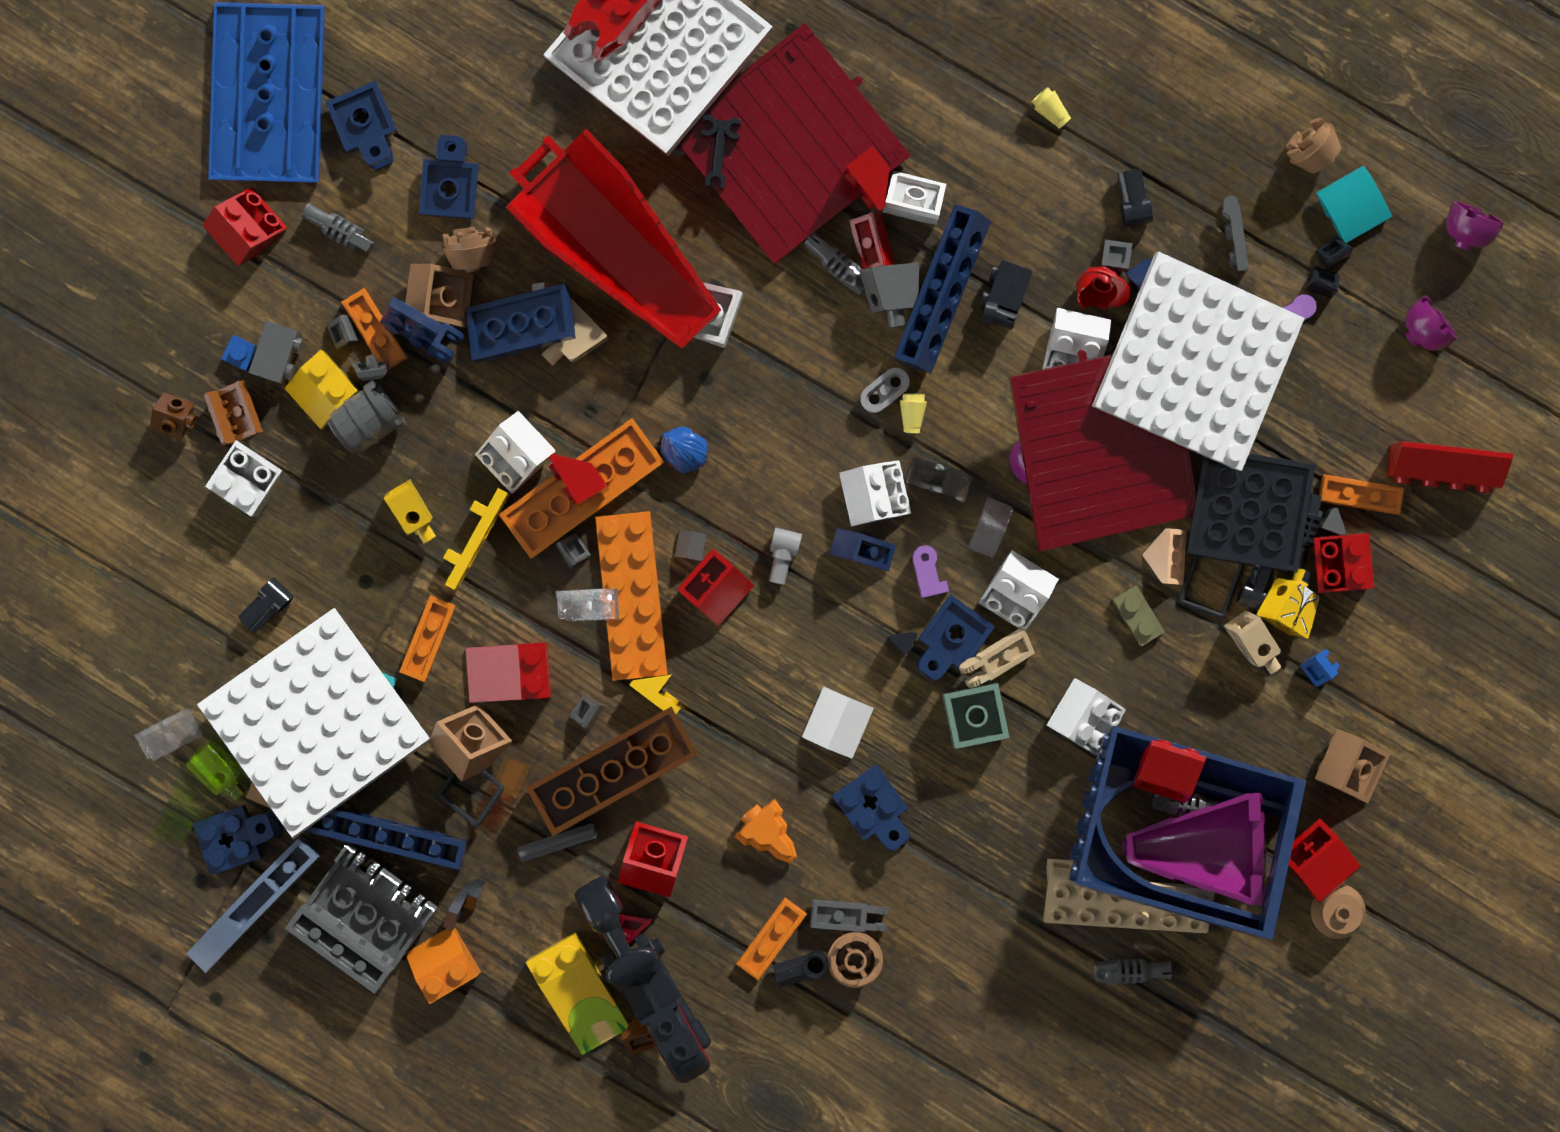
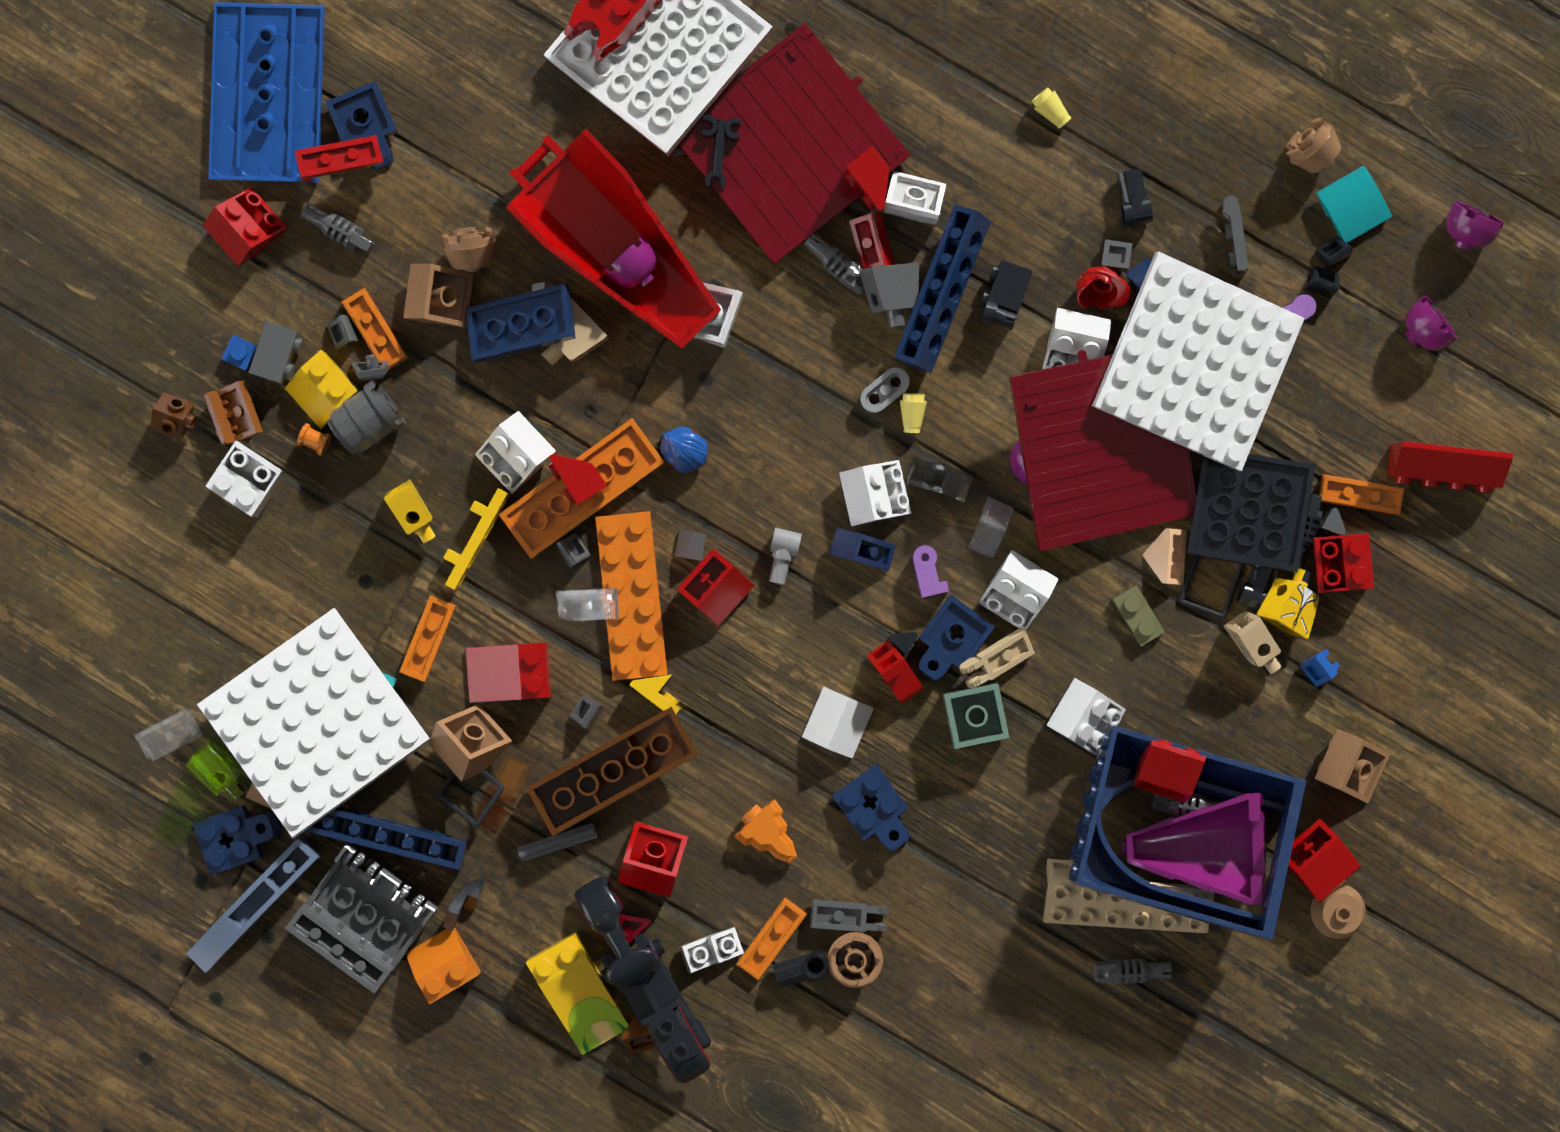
(270, 600): black piece -> none
(314, 439): none -> orange bush
(338, 157): none -> red piece
(420, 329): dark blue plate -> none
(449, 168): dark blue plate -> none
(633, 266): none -> magenta cylinder
(711, 950): none -> white slope
(895, 672): none -> red tile

